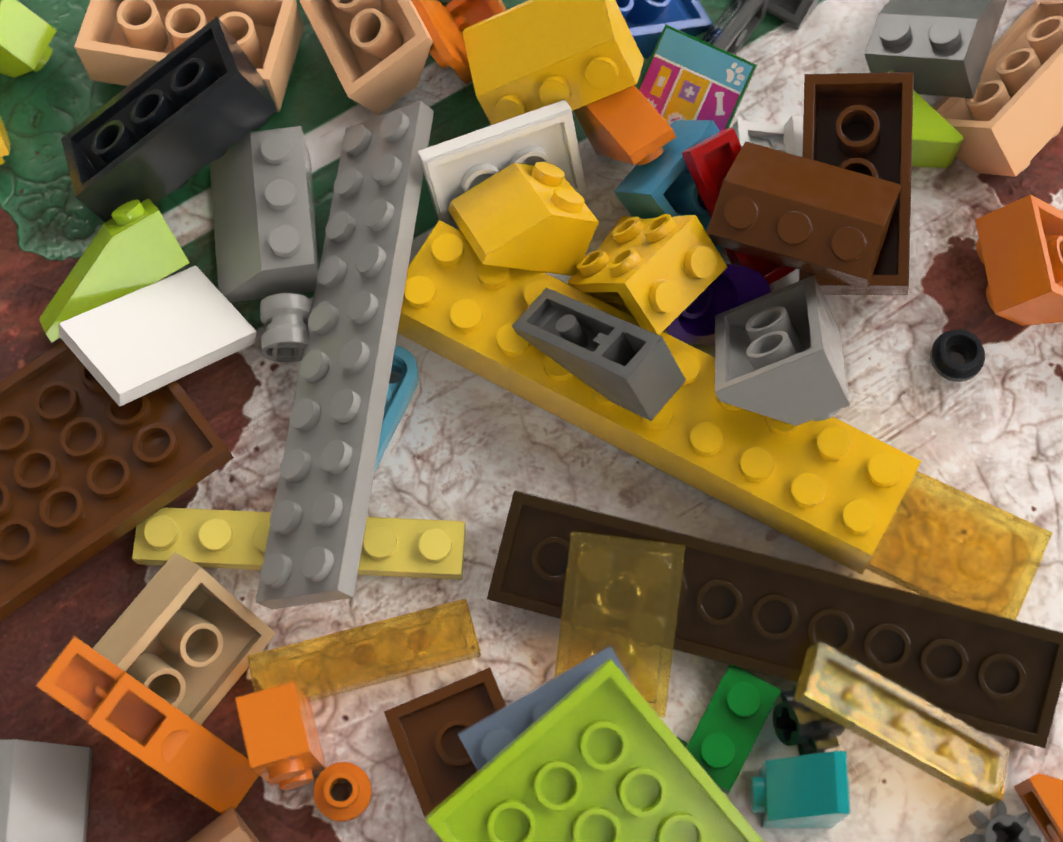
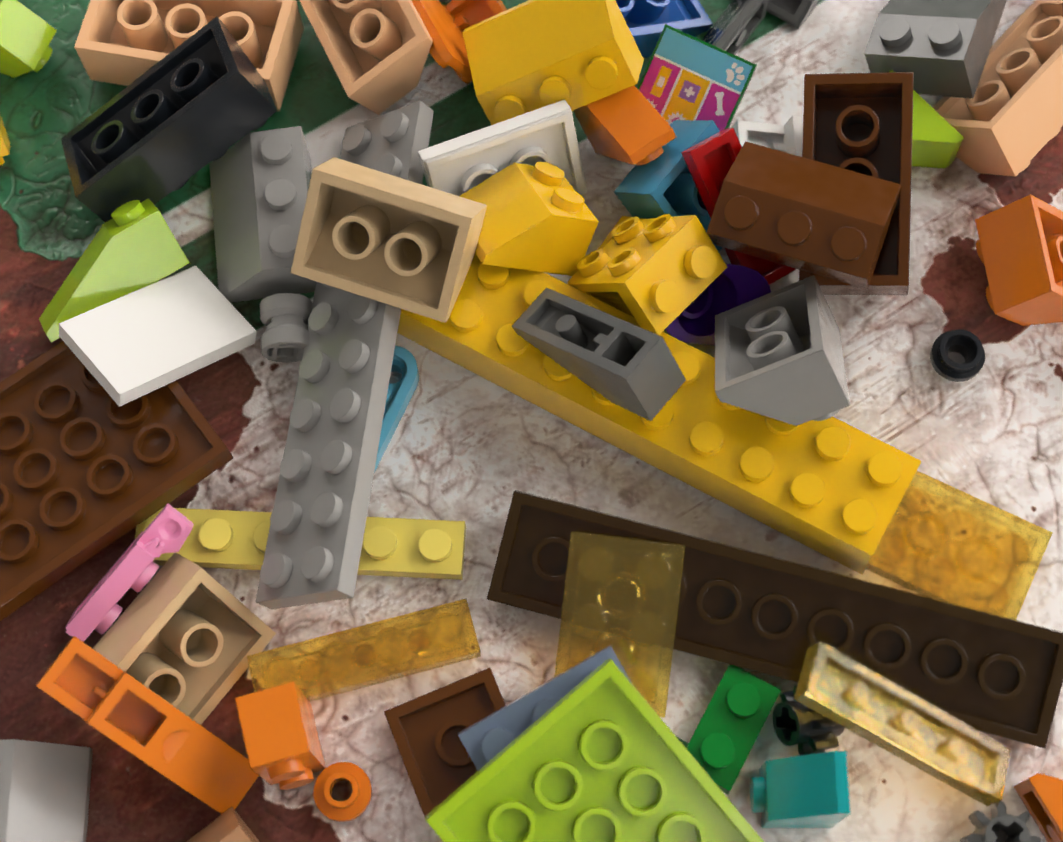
(131, 570): none -> bright pink hinge
(387, 238): none -> tan slope

